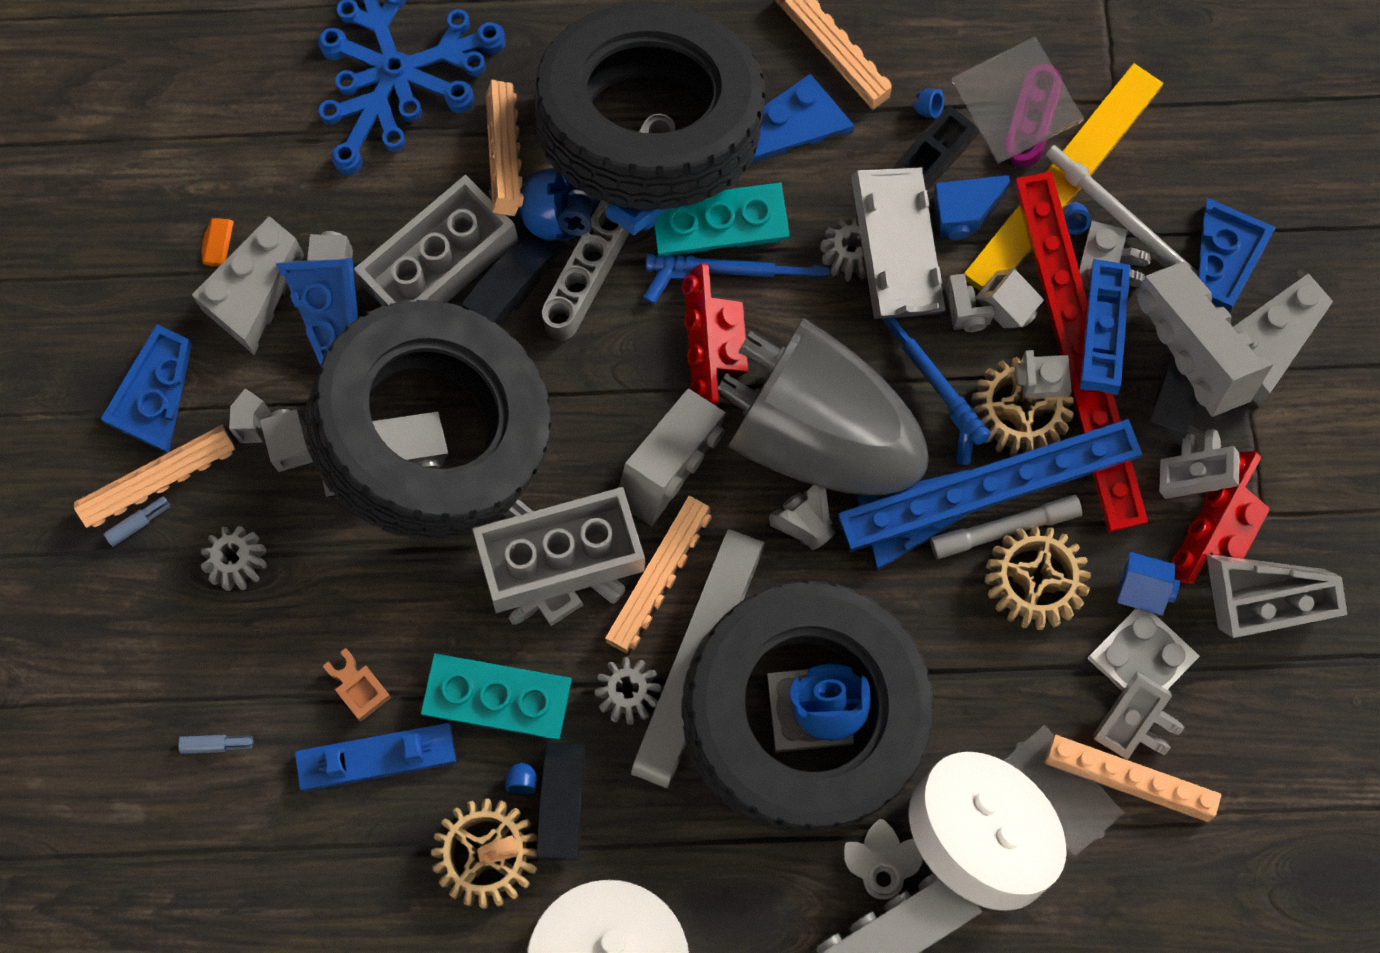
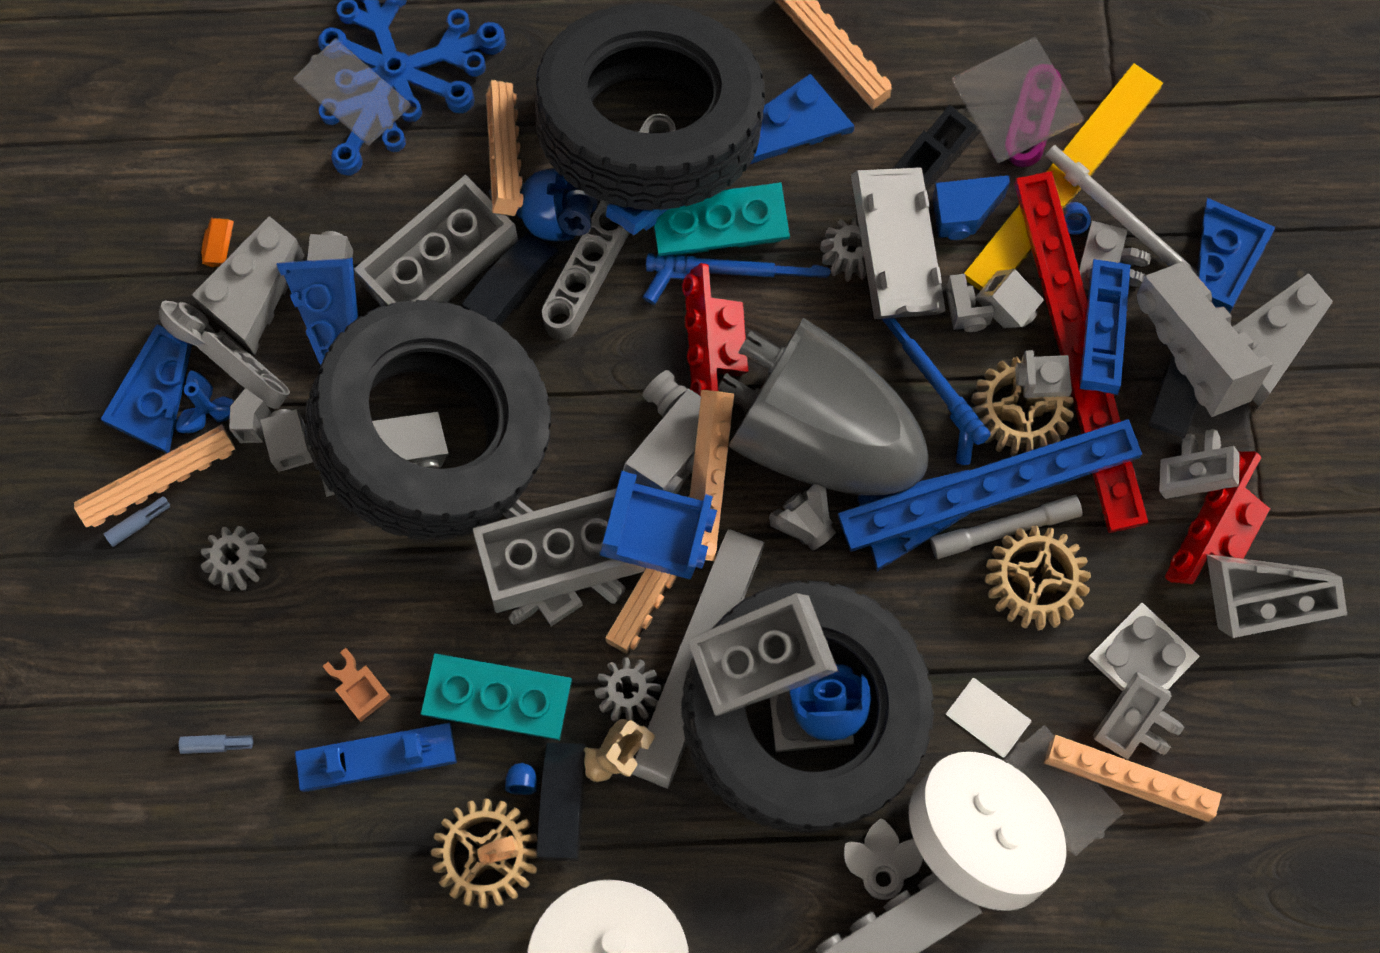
(192, 326): none -> light grey beam
(199, 393): none -> blue plant
(352, 92): none -> clear piece
(617, 751): none -> tan animal
(657, 528): none -> blue panel
(663, 392): none -> light grey wheel
(711, 456): none -> light nougat piece
(762, 654): none -> light grey slope
(929, 103): blue hinge -> none
(988, 717): none -> white sticker
(1147, 584): blue brick -> none

